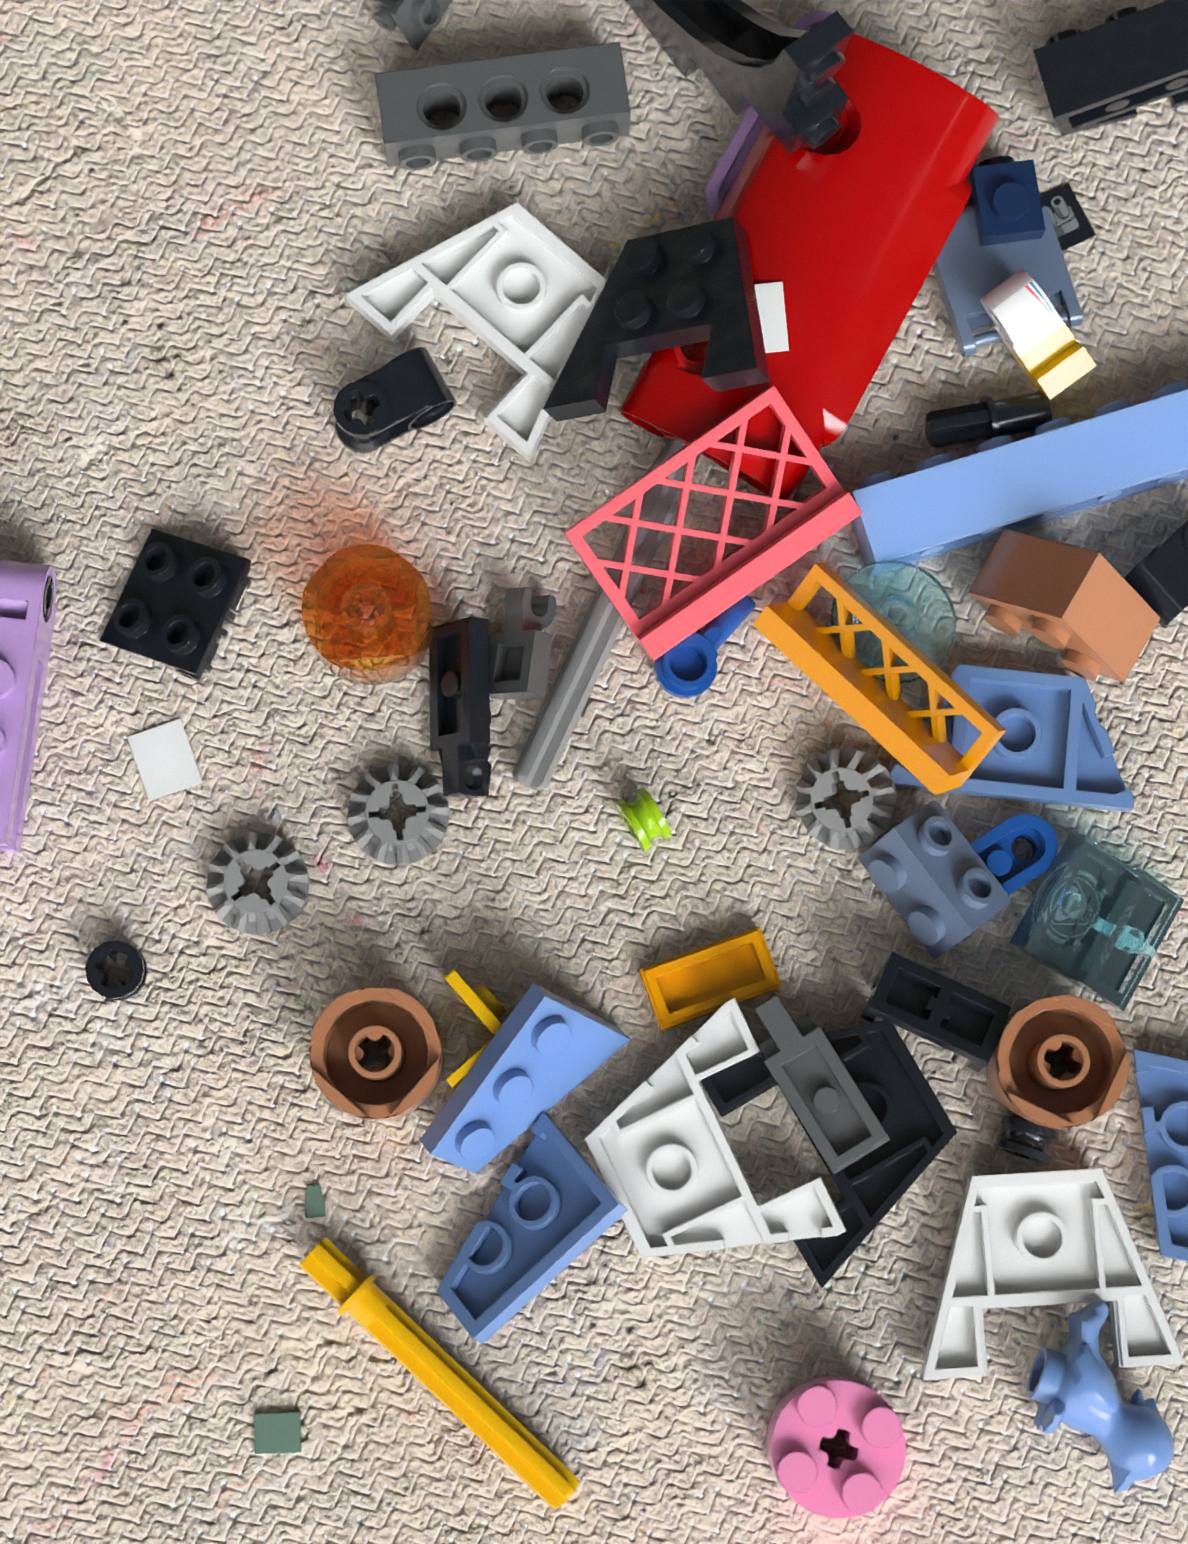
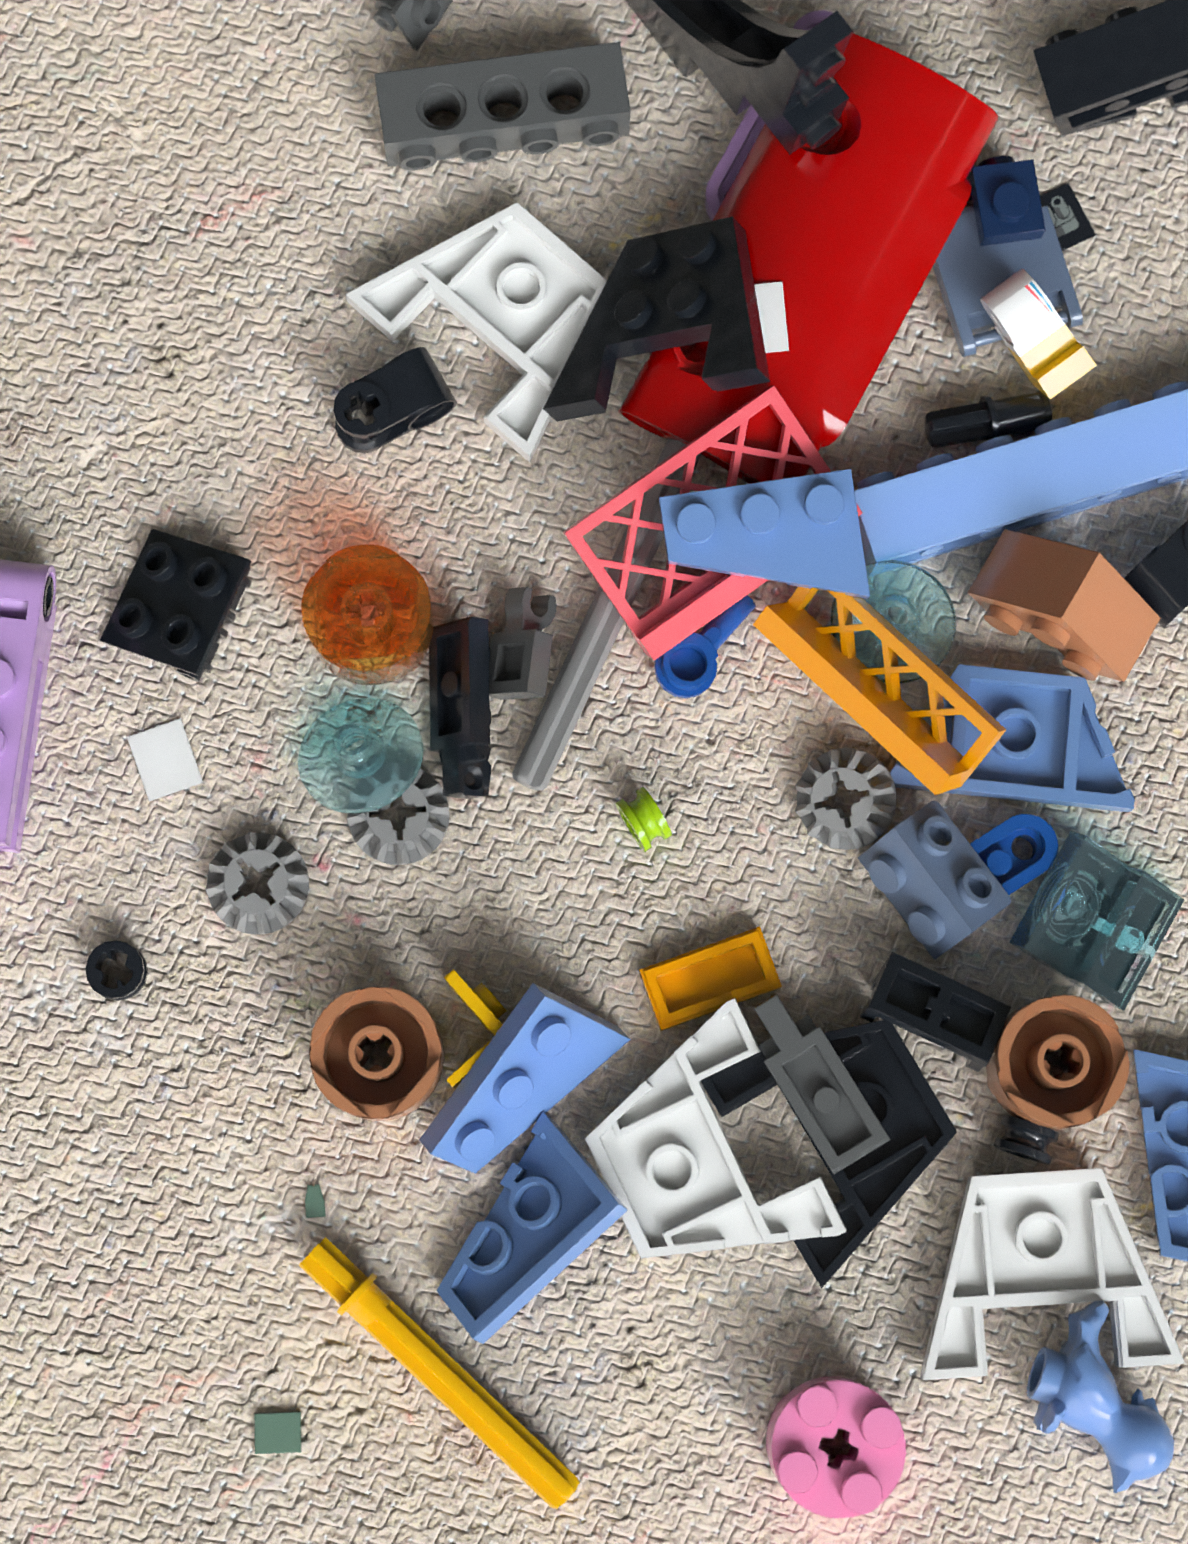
(368, 775): none -> clear light blue dish
(772, 530): none -> medium blue wing

